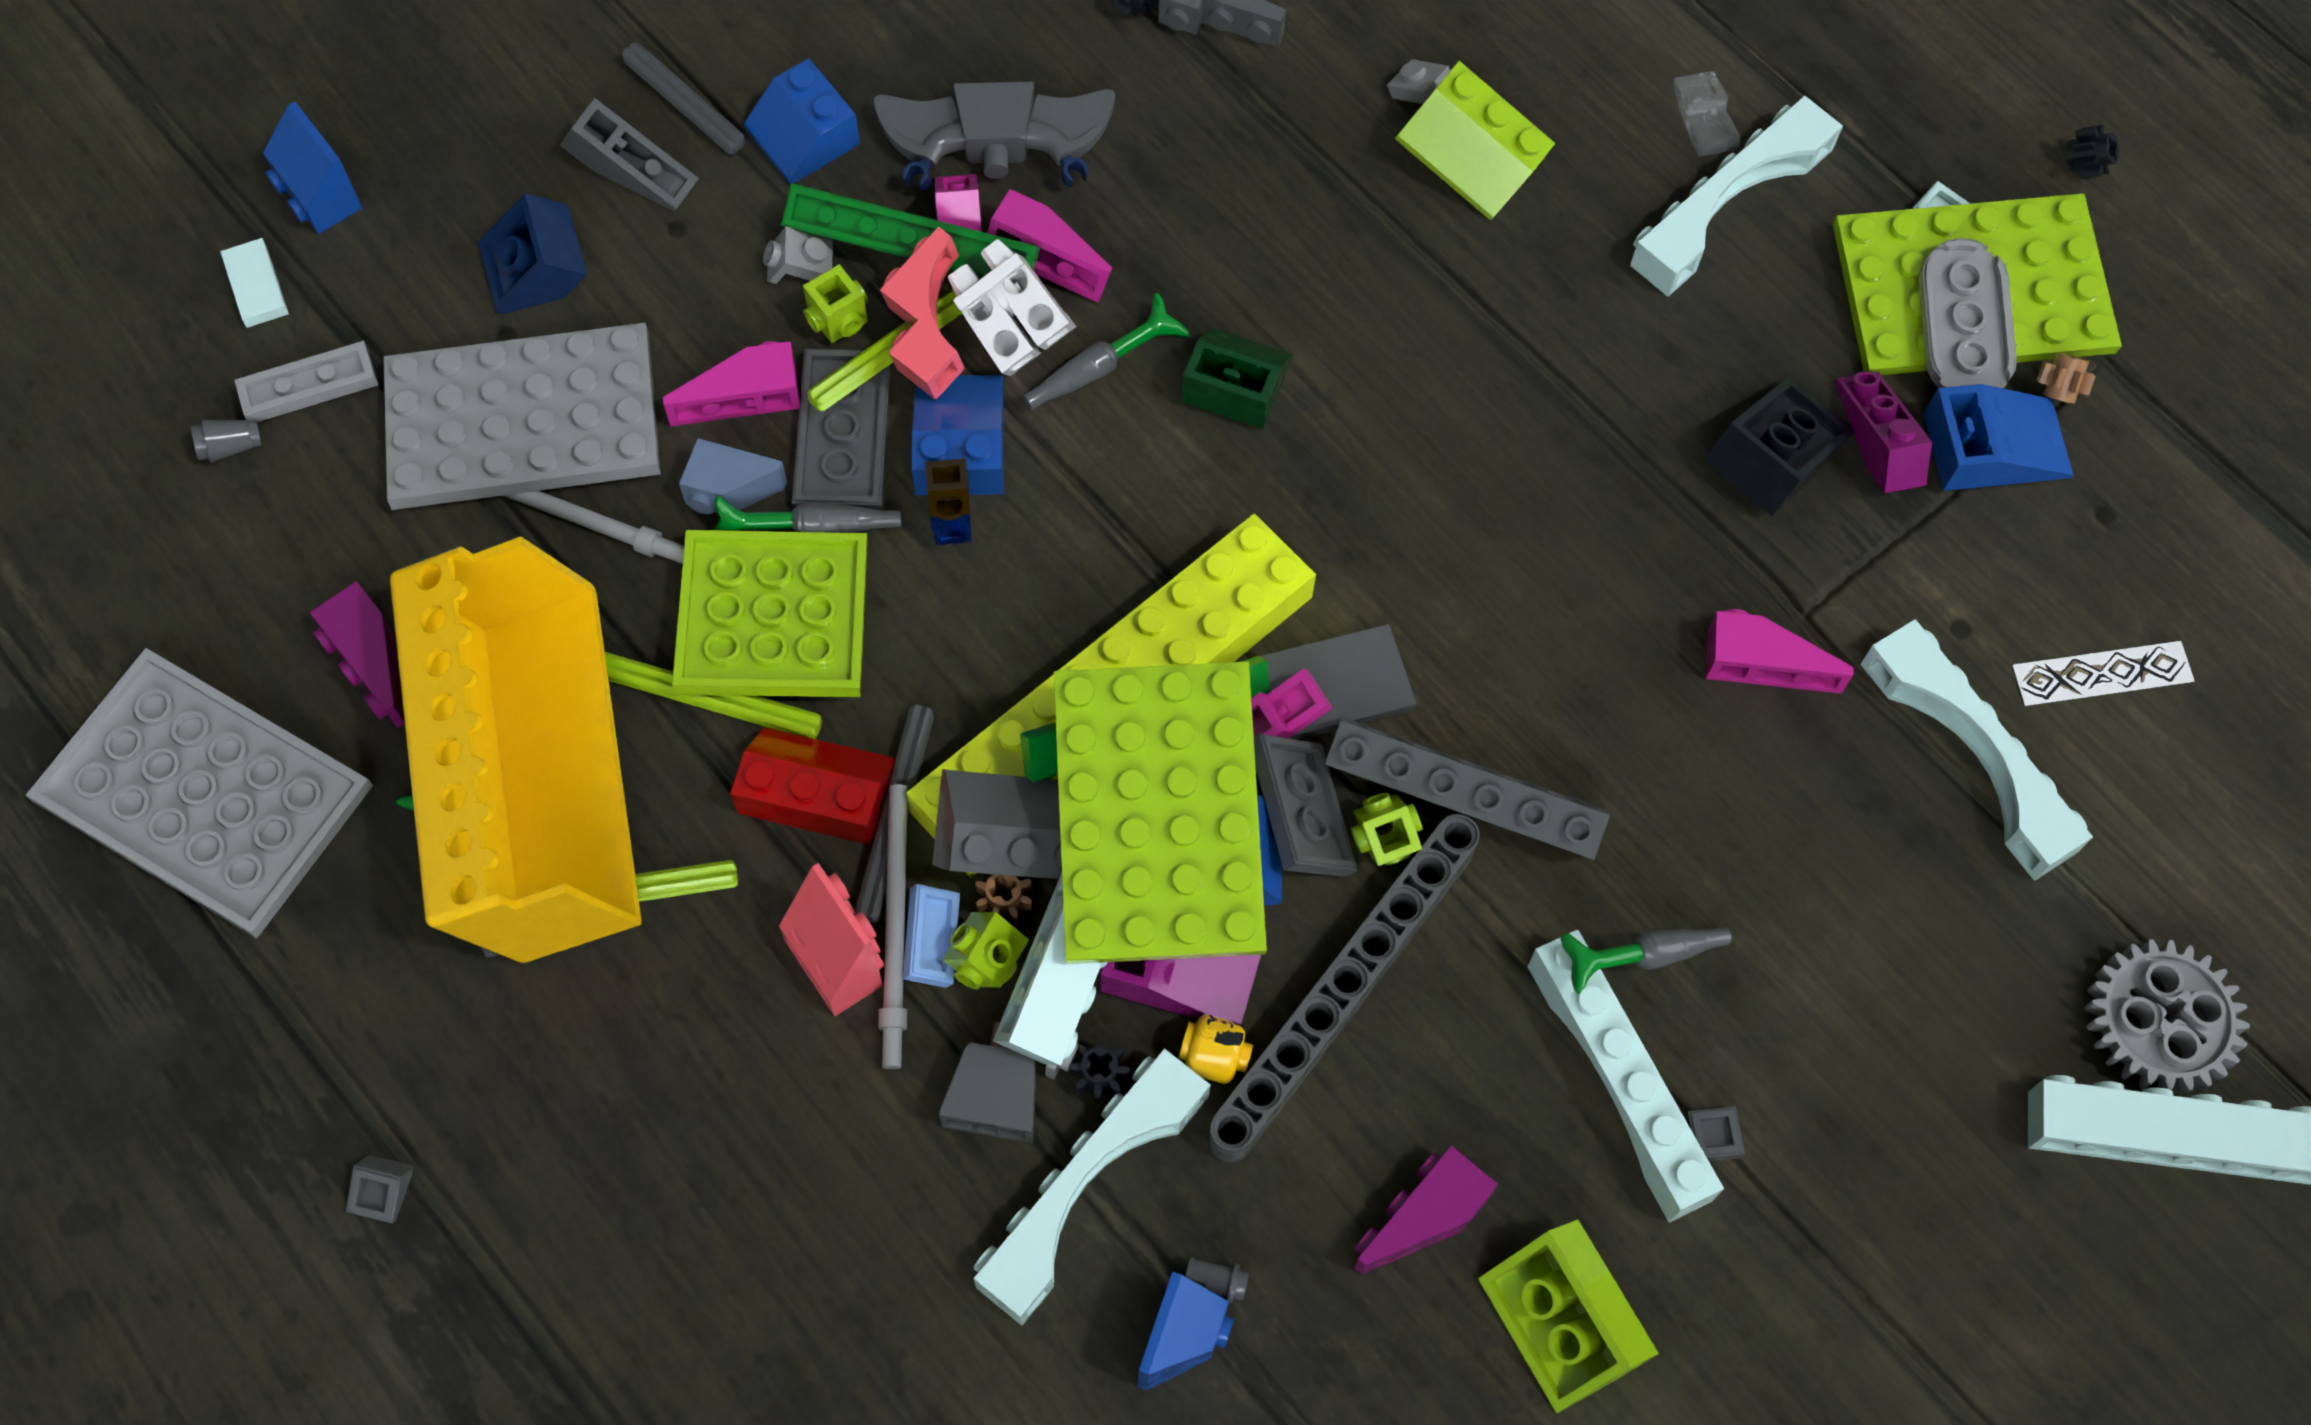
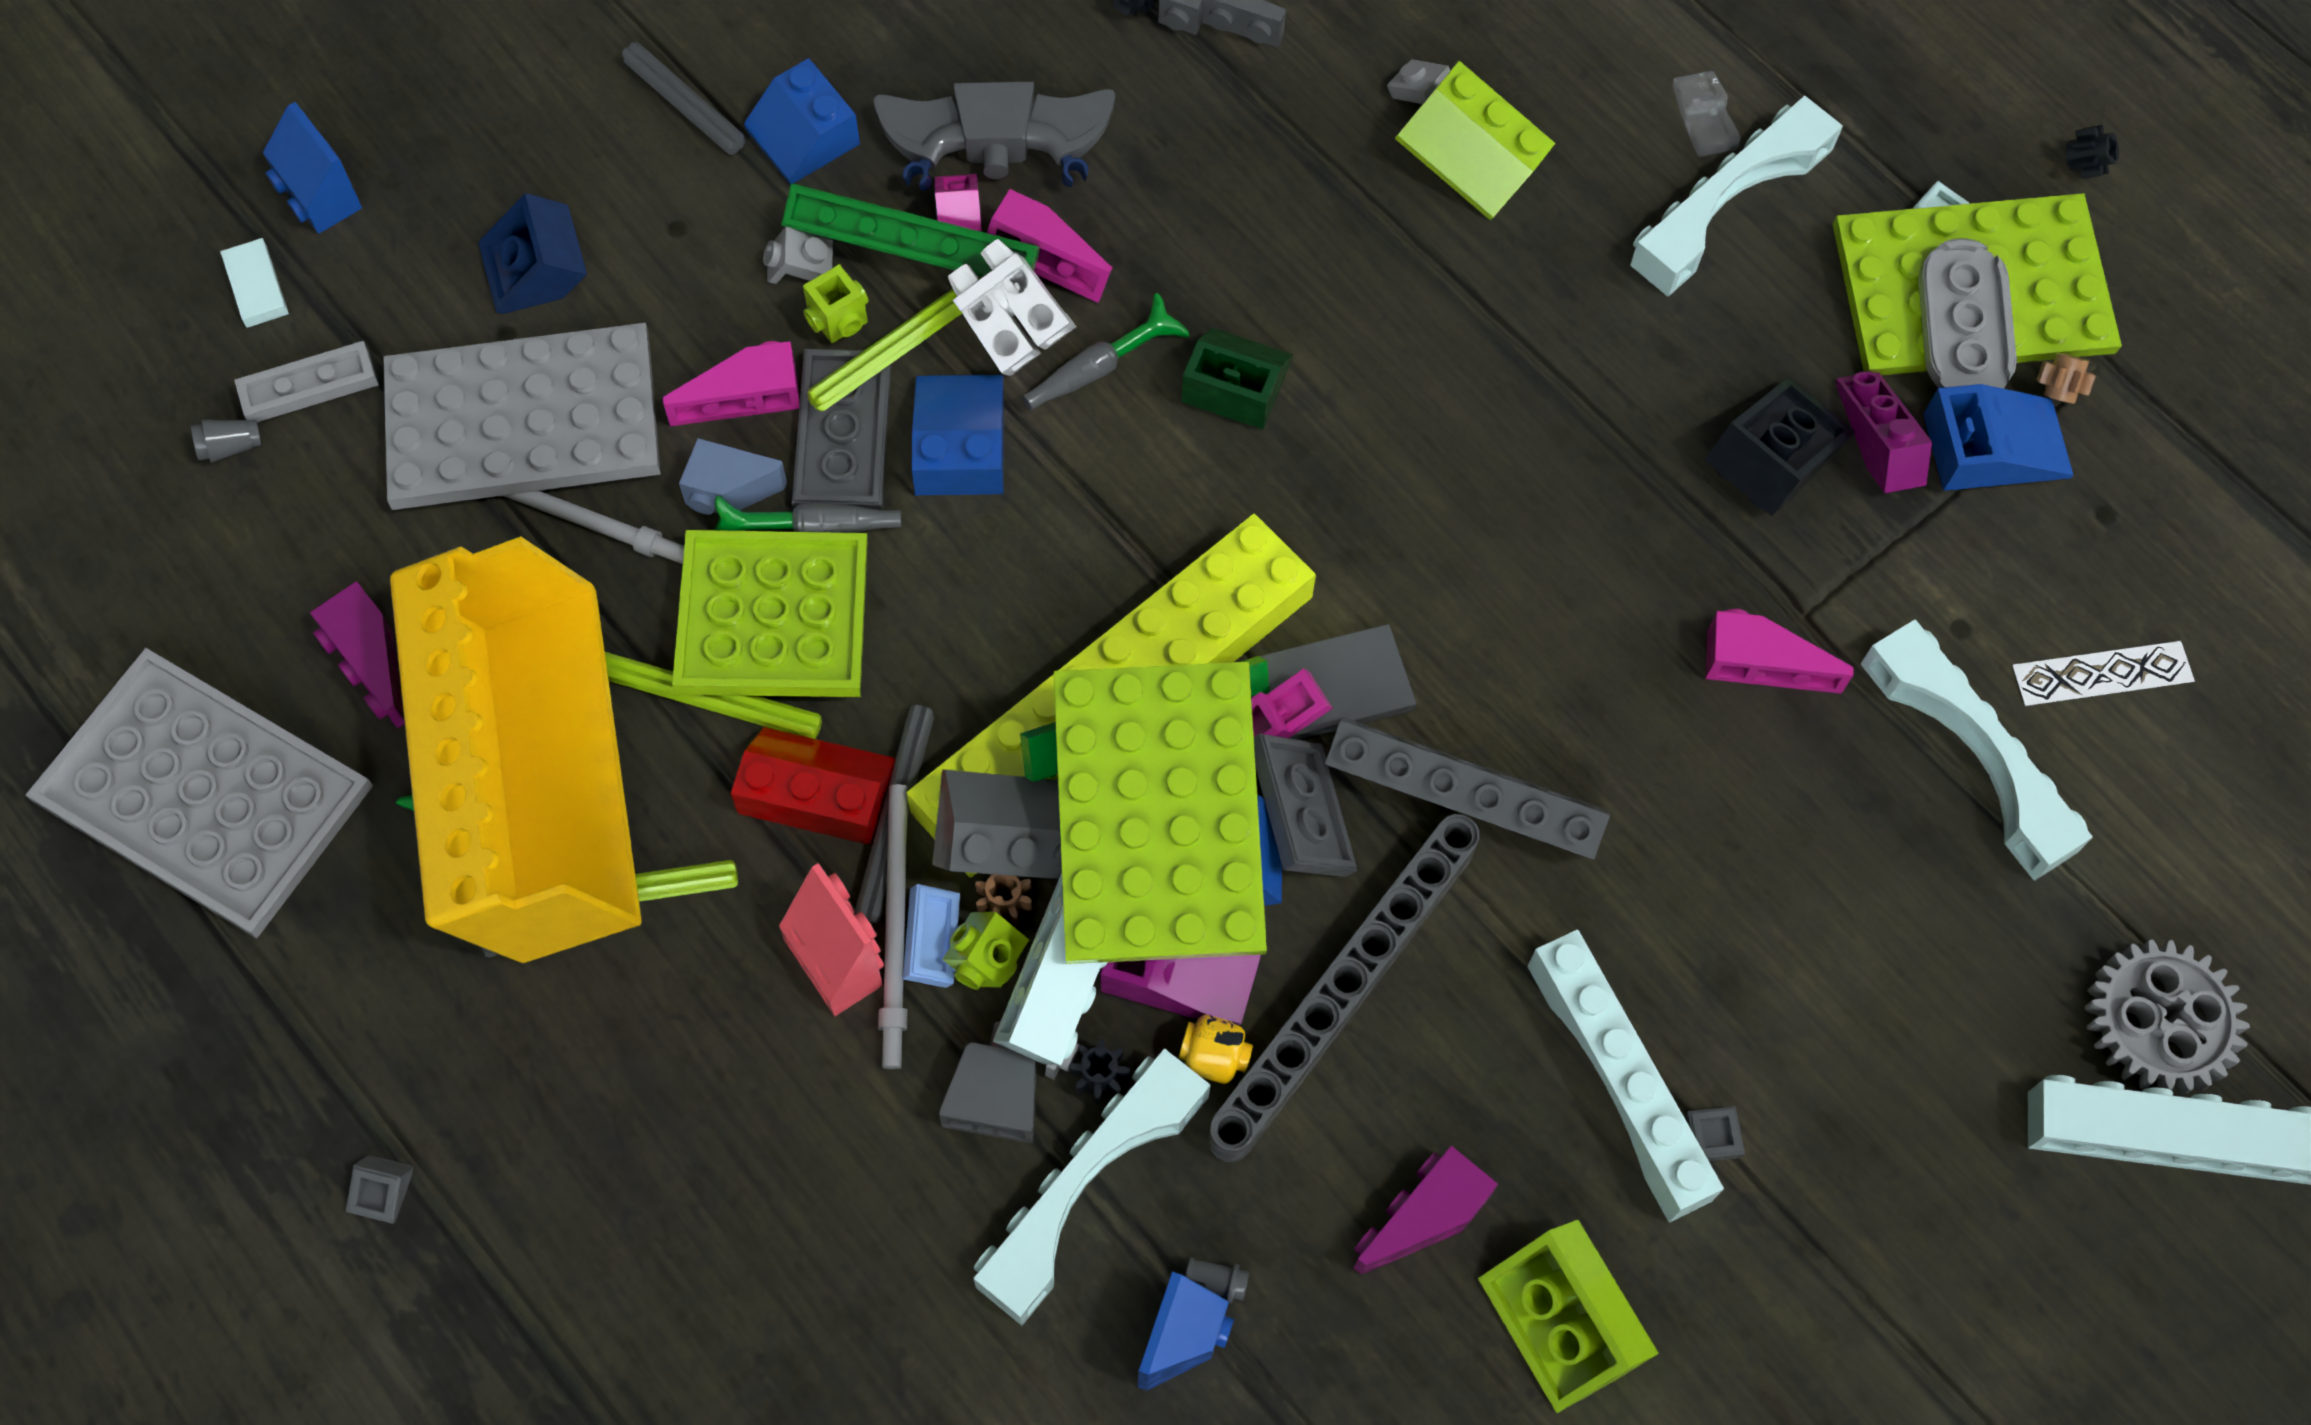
(627, 157): dark grey slope -> none
(913, 296): coral arch -> none
(949, 501): dark brown leg -> none
(1397, 840): lime brick -> none
(1647, 950): piece -> none

